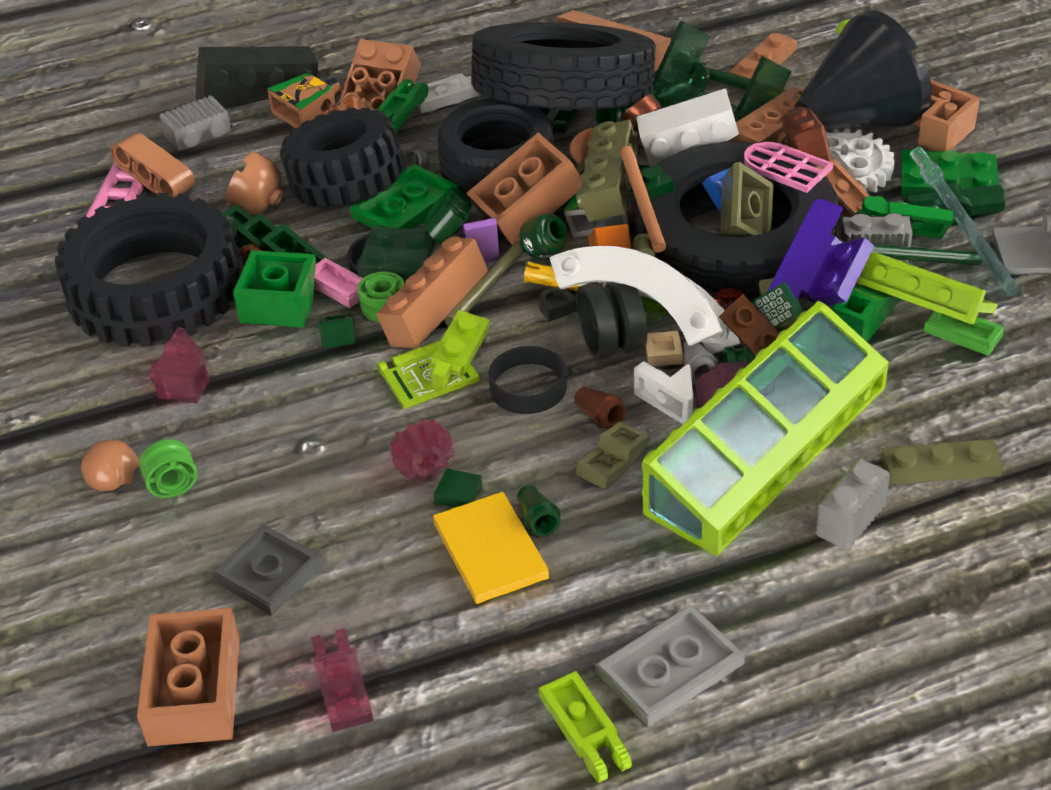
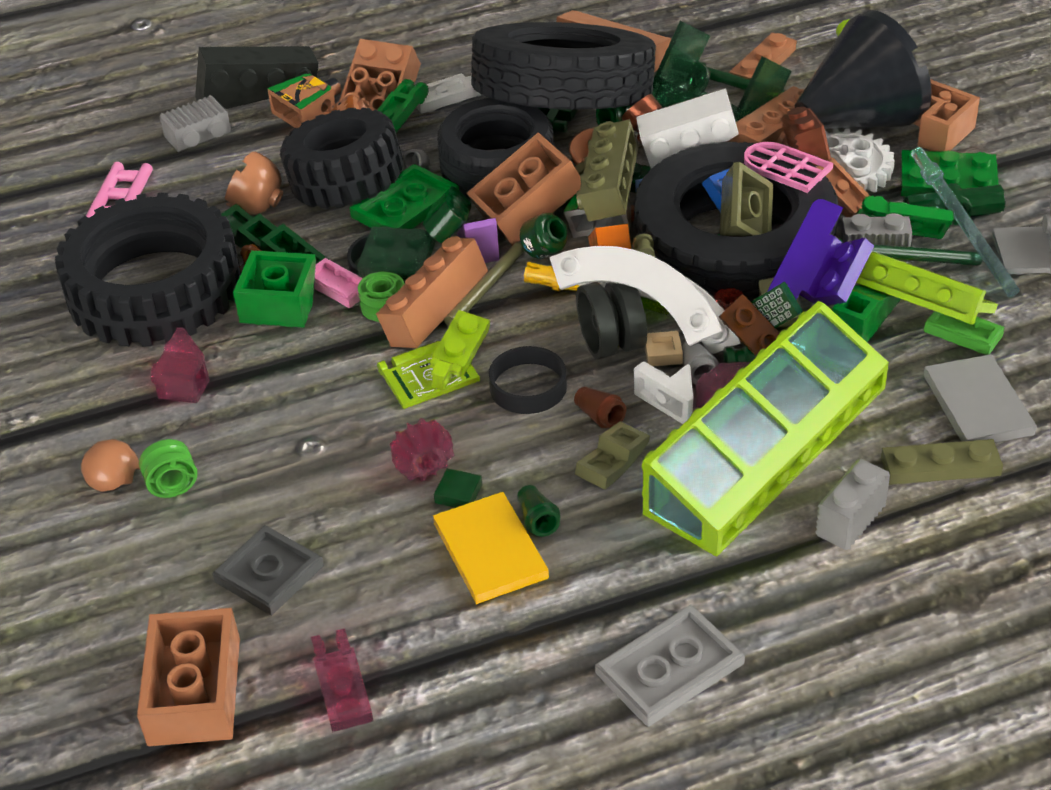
(152, 166): nougat beam -> none
(337, 330): dark green slope -> none
(556, 303): pearl dark grey tile -> none
(584, 723): lime hinge -> none
(642, 198): nougat bar -> none
(657, 181): dark green plate -> none
(979, 400): none -> light grey tile

